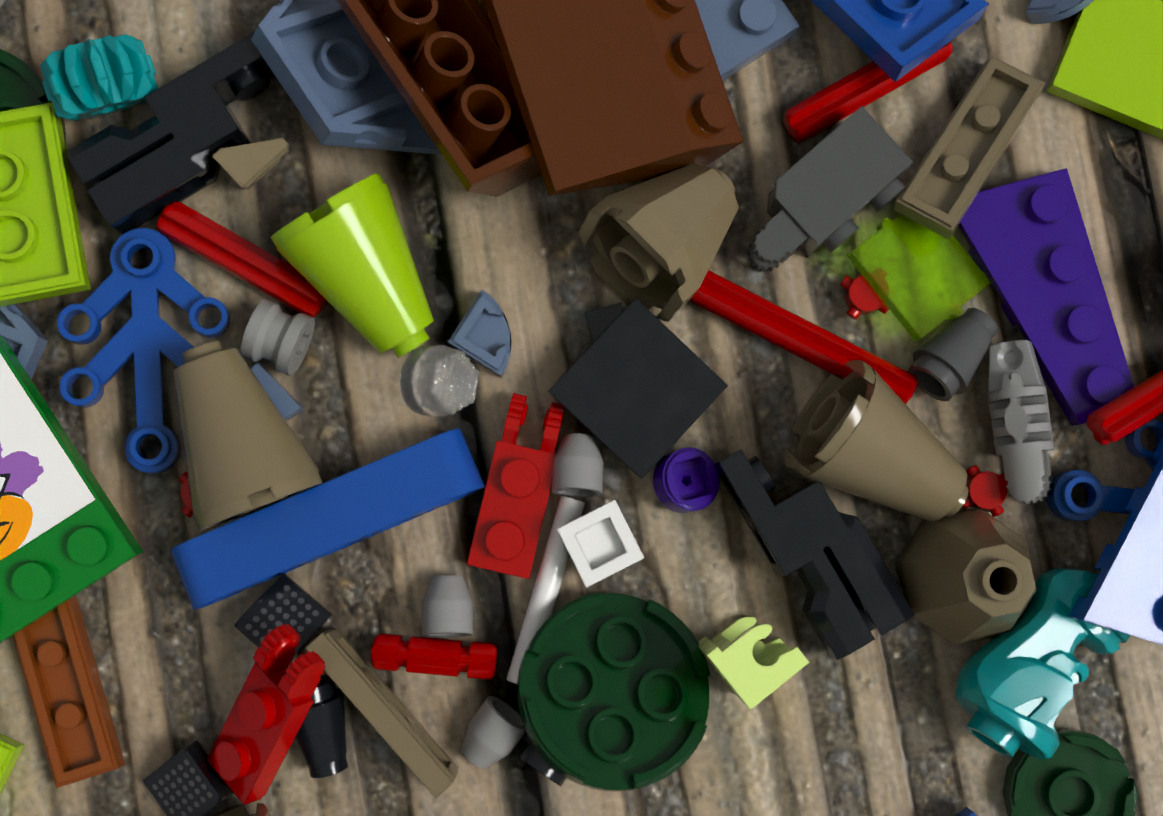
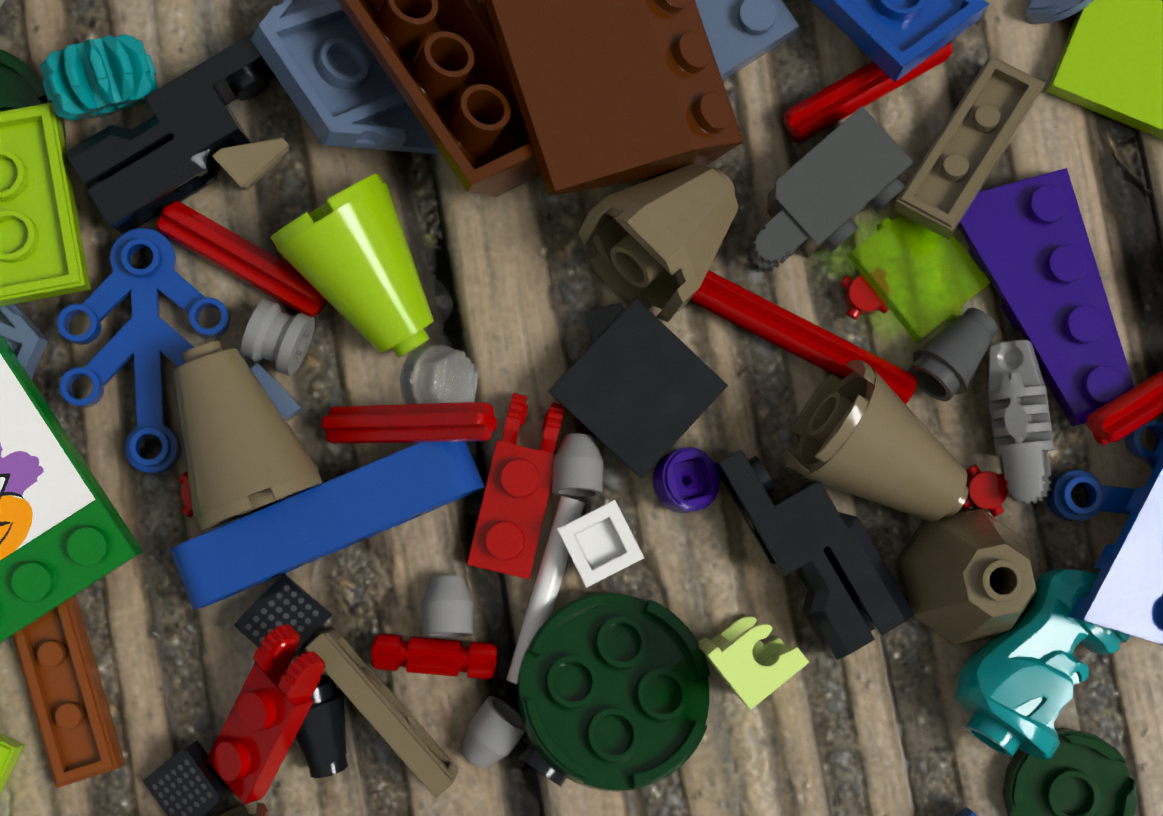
(410, 423): none -> red axle
(485, 335): sand blue tile -> none

